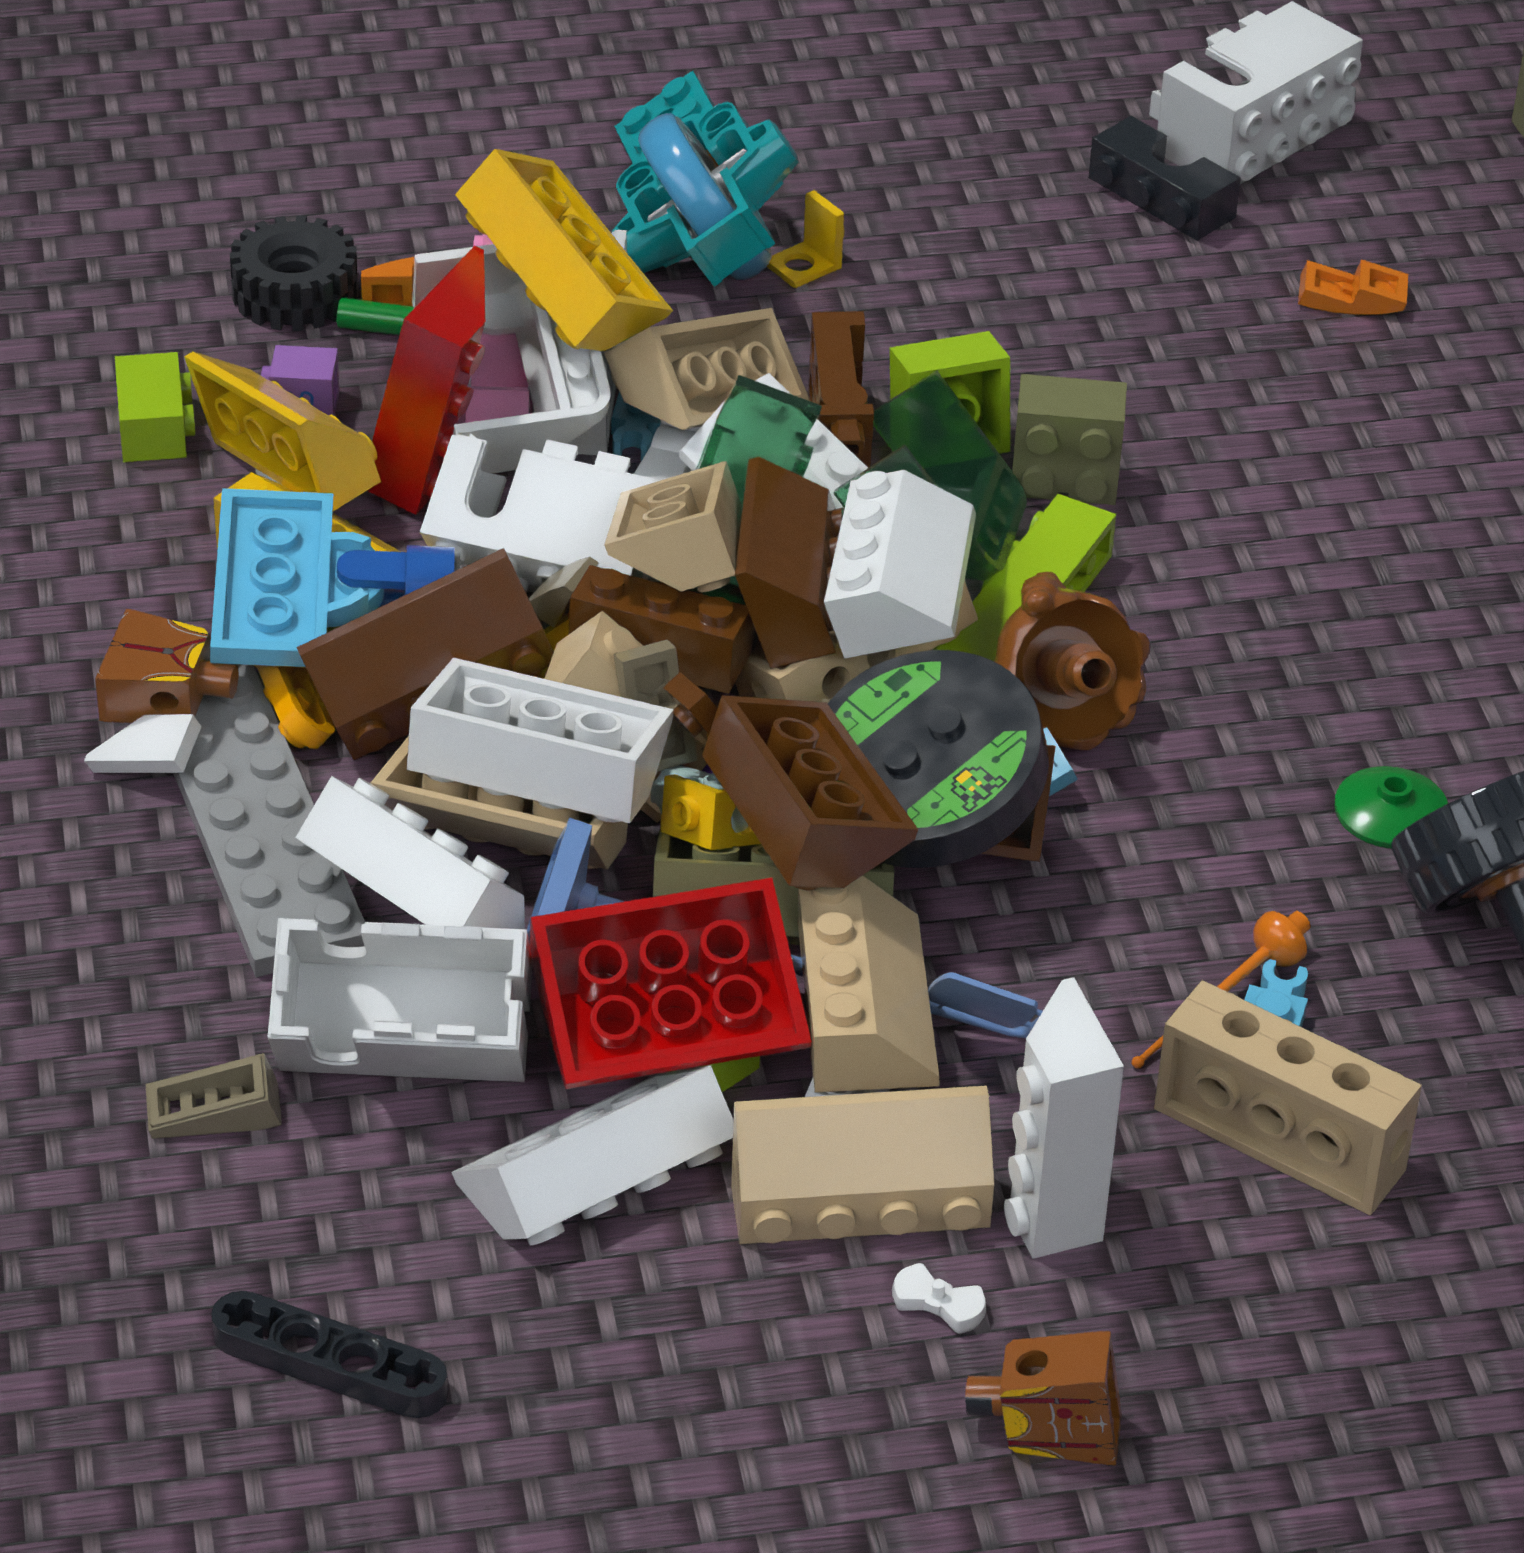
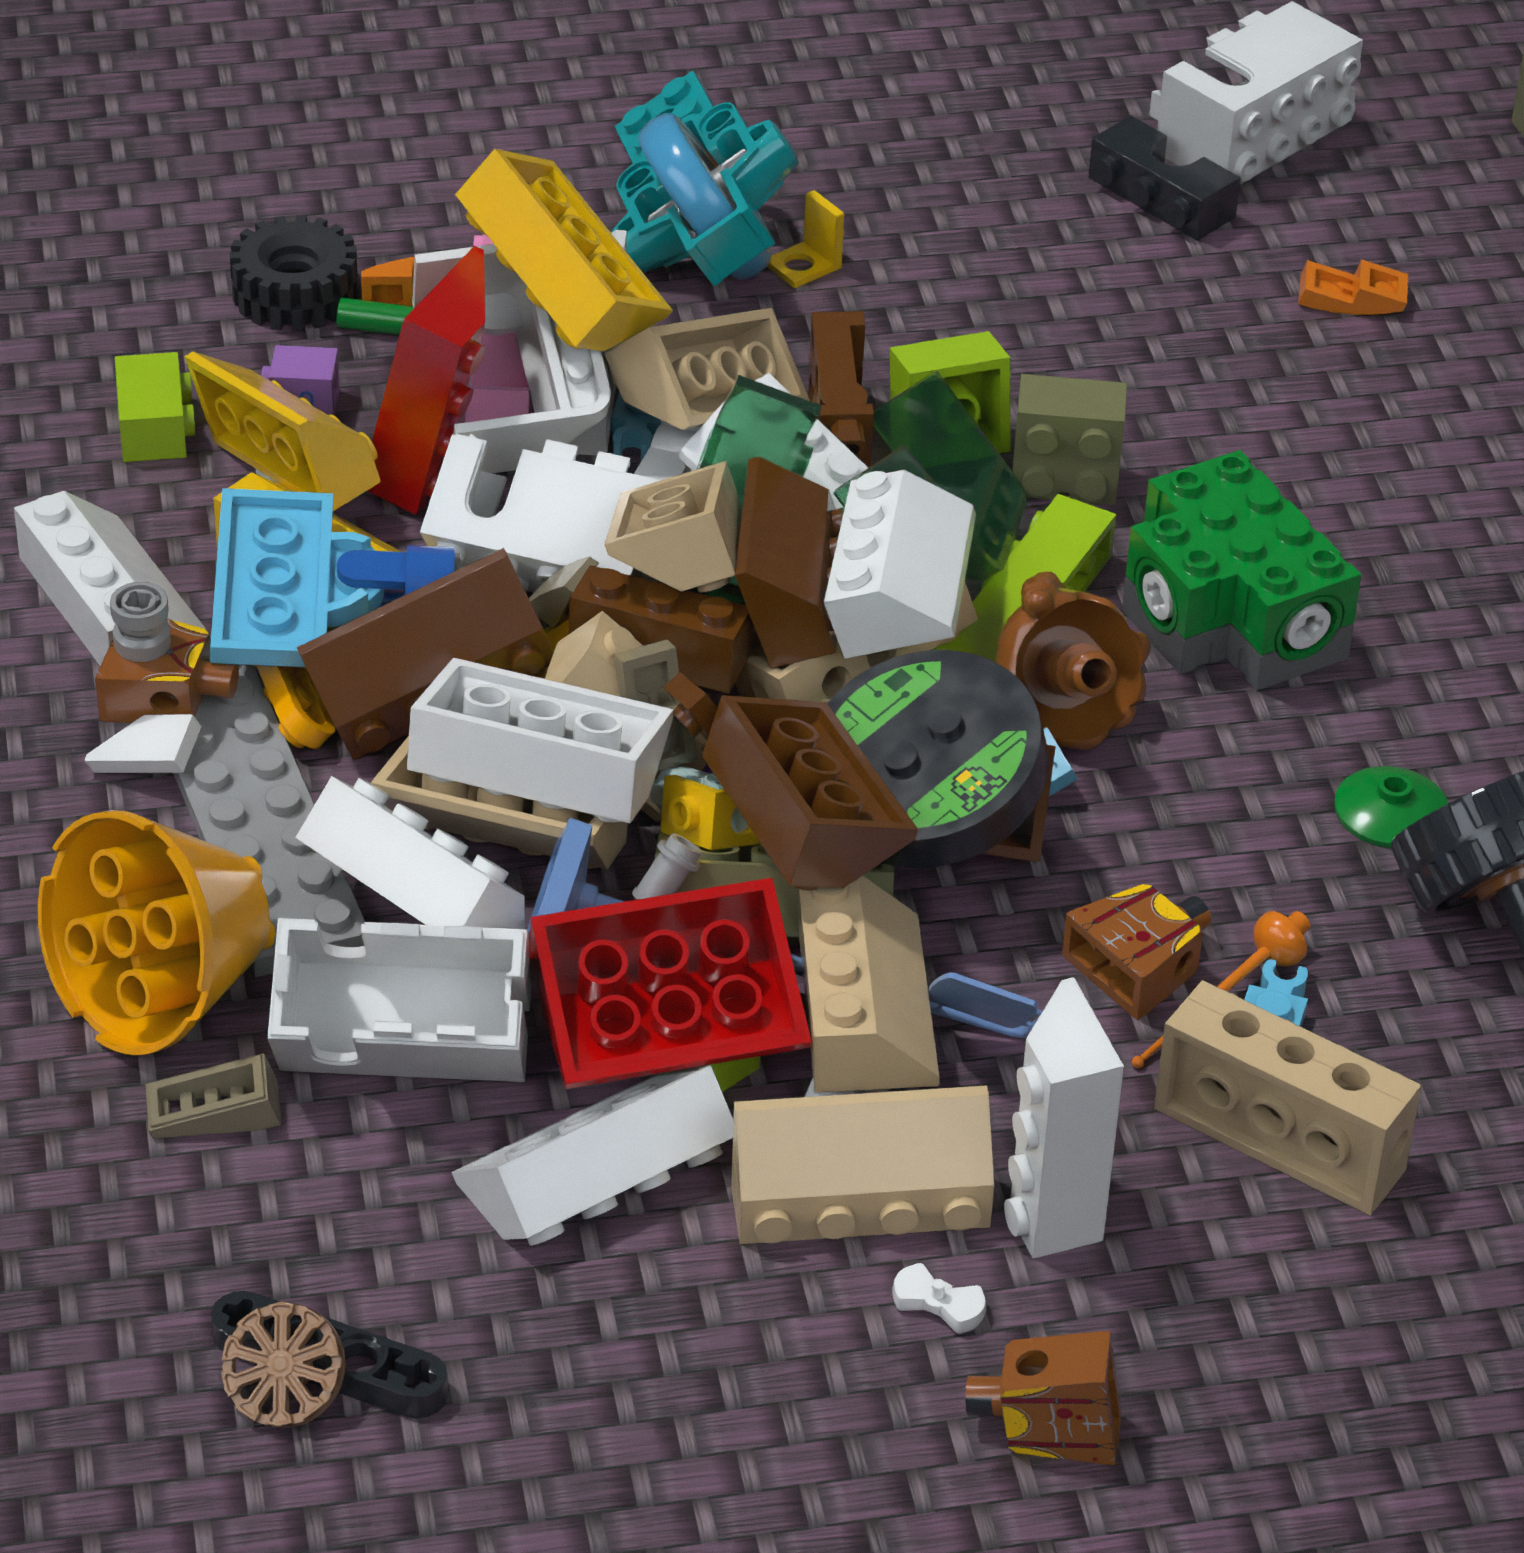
(80, 561): none -> white slope
(140, 621): none -> light grey wheel
(147, 927): none -> light orange cone
(283, 1365): none -> medium nougat wheel
(669, 868): none -> light grey pin
(1136, 945): none -> dark orange torso
(1237, 576): none -> green piece

